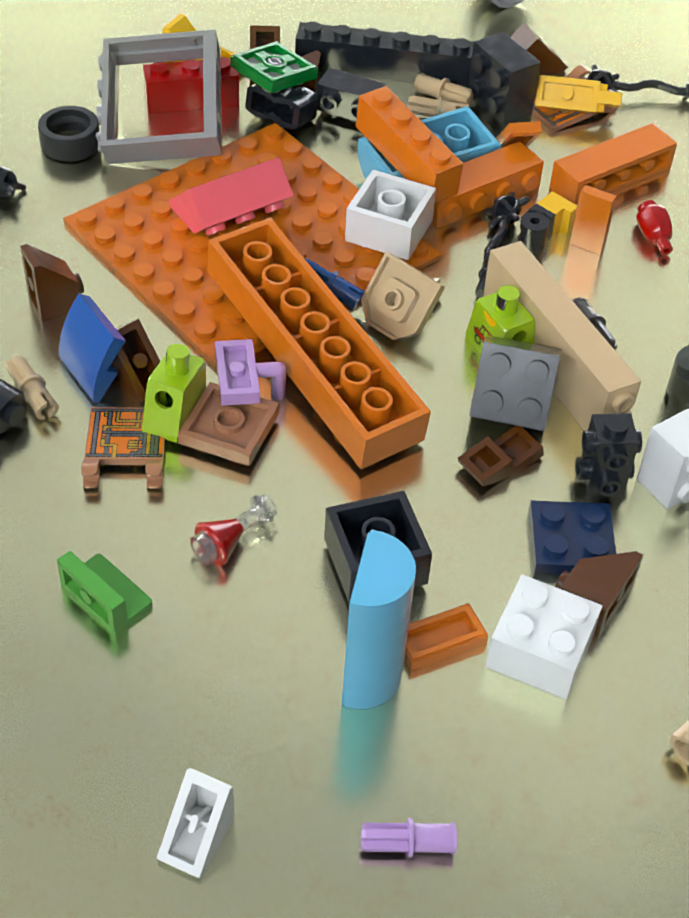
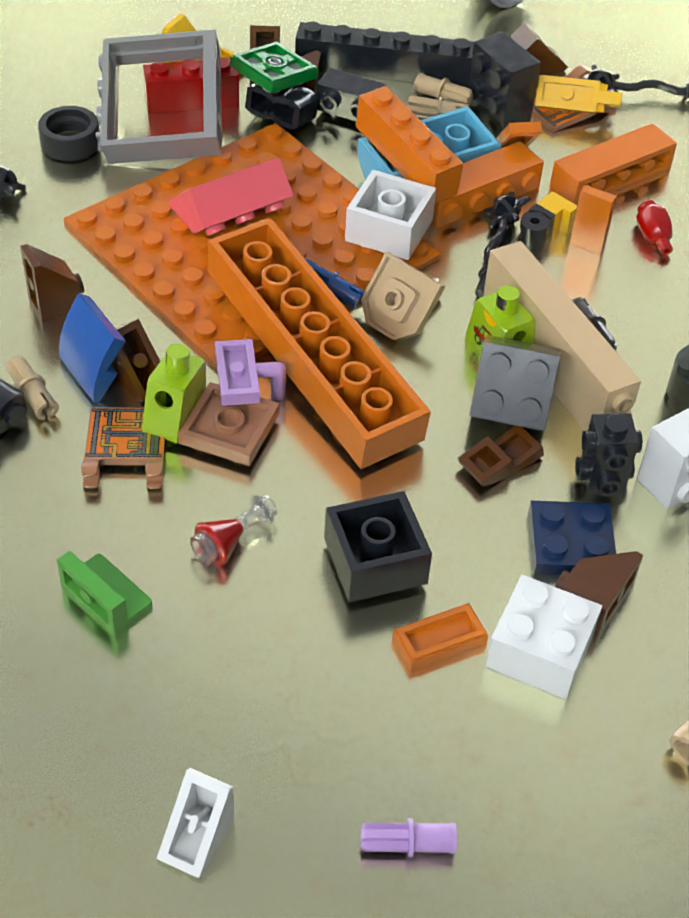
(378, 622): medium azure brick -> none

